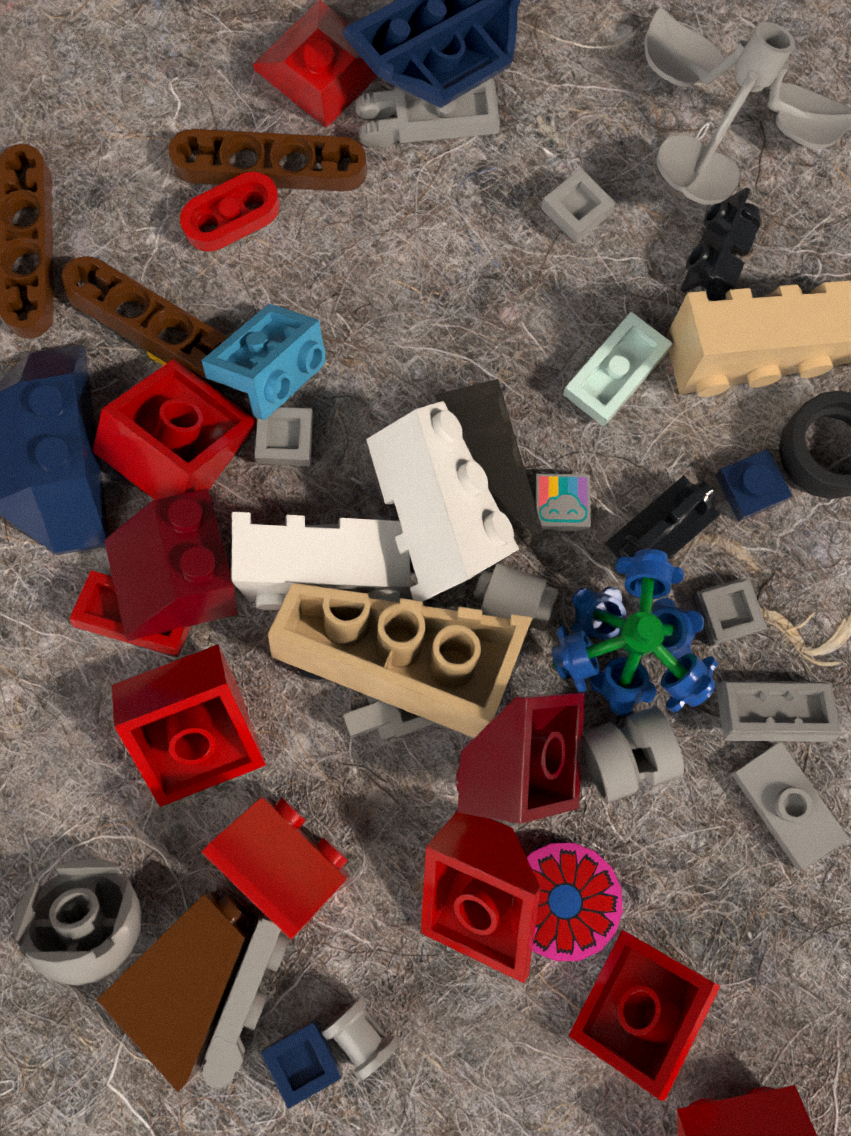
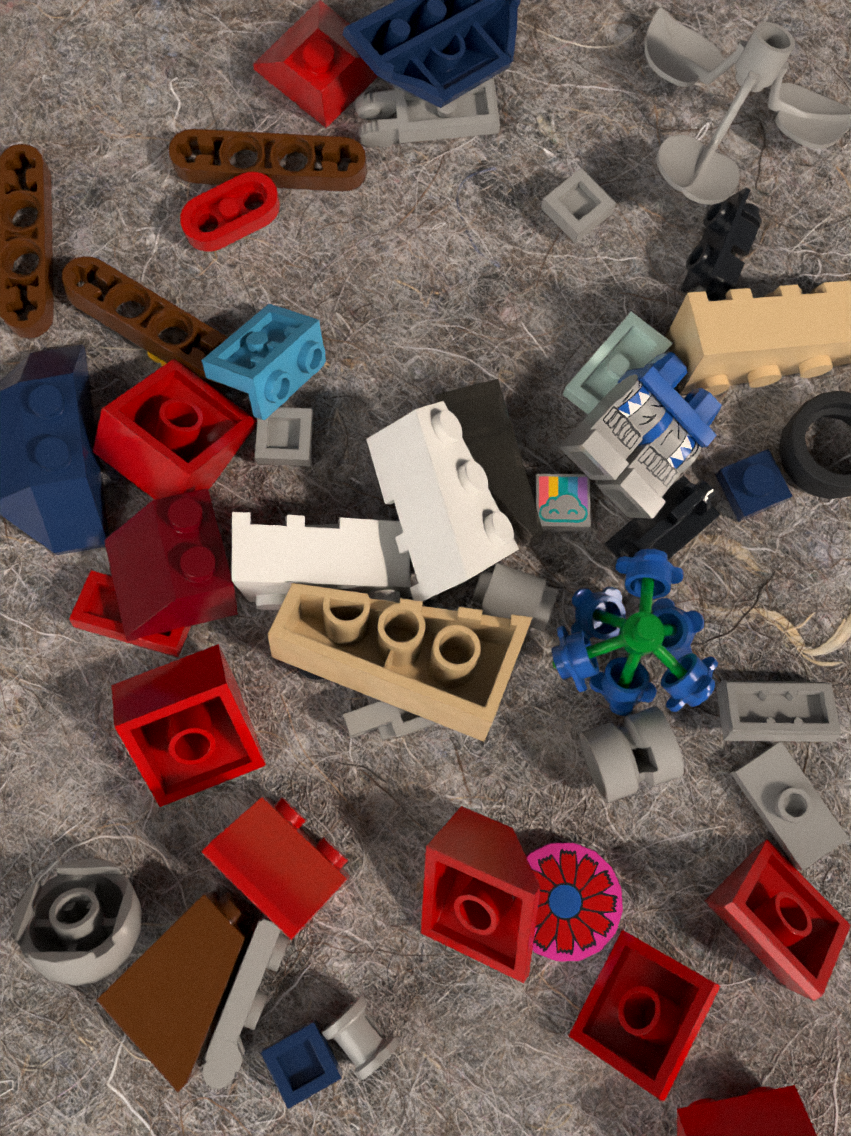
(525, 760): dark red slope -> none
(643, 435): none -> hips
(730, 611): light grey tile -> none
(782, 920): none -> red slope

